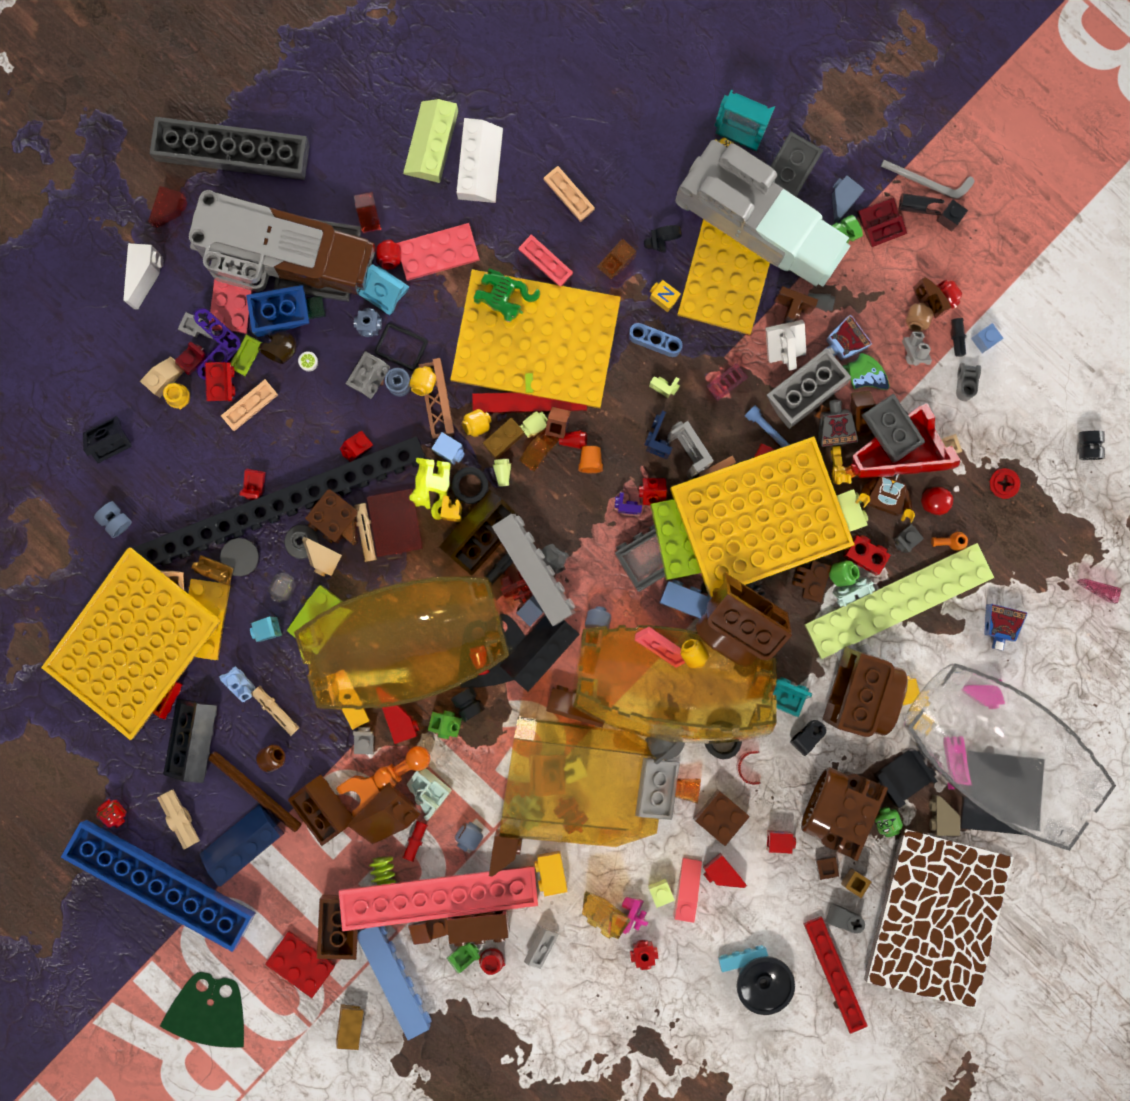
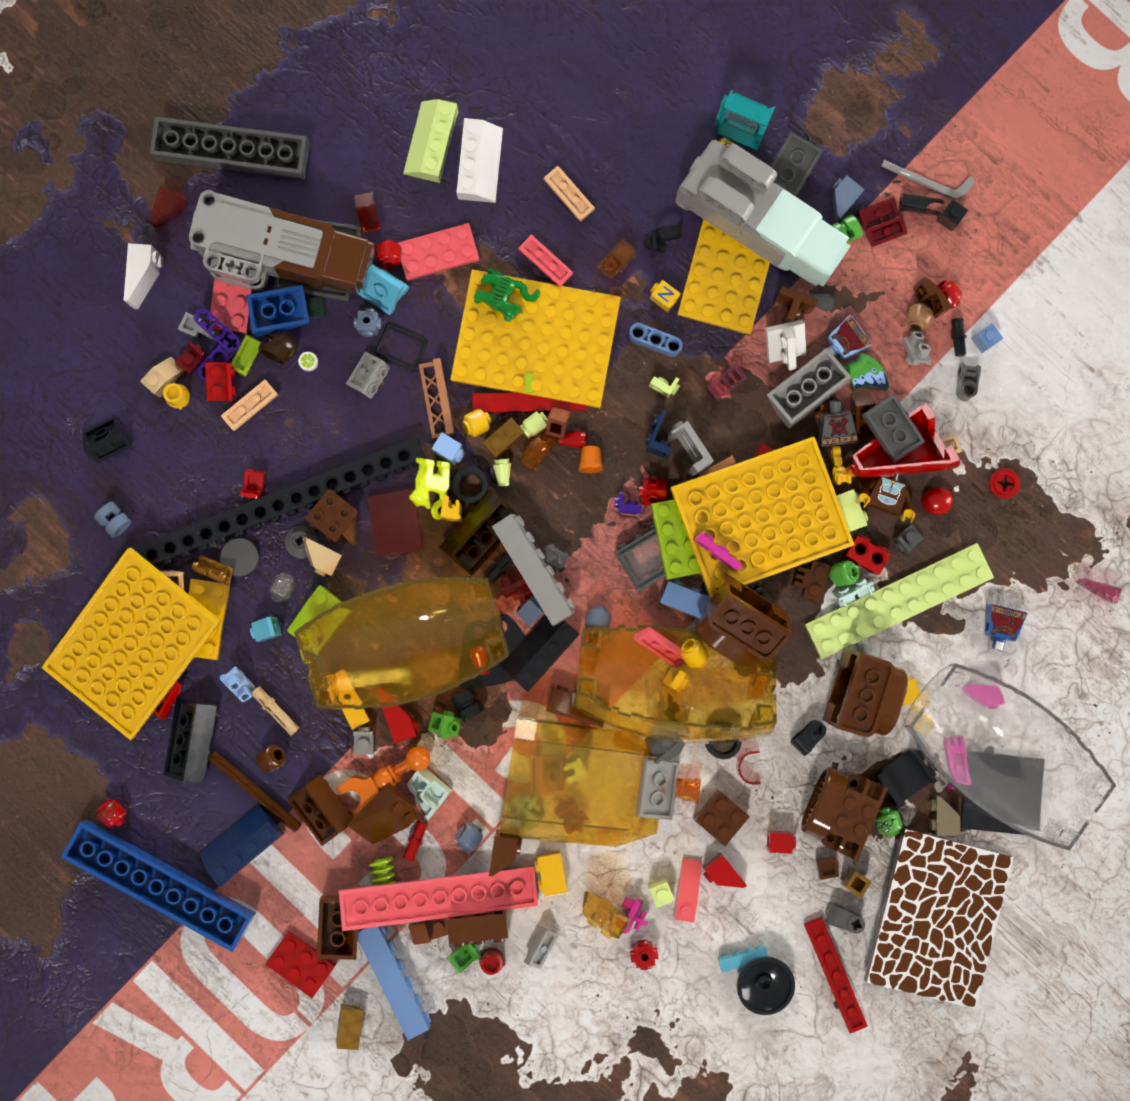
(178, 819): tan piece -> none
(208, 1025): dark green piece -> none
(355, 446): red bracket -> none
(362, 510): tan pin -> none
(398, 382): sand blue wheel -> none
(422, 381): yellow head -> none
(676, 679): none -> yellow bracket
(719, 552): none -> dark pink hinge
(754, 415): medium blue piece -> none
(790, 697): teal bracket -> none
(952, 541): orange bar -> none
(1089, 439): black wheel -> none

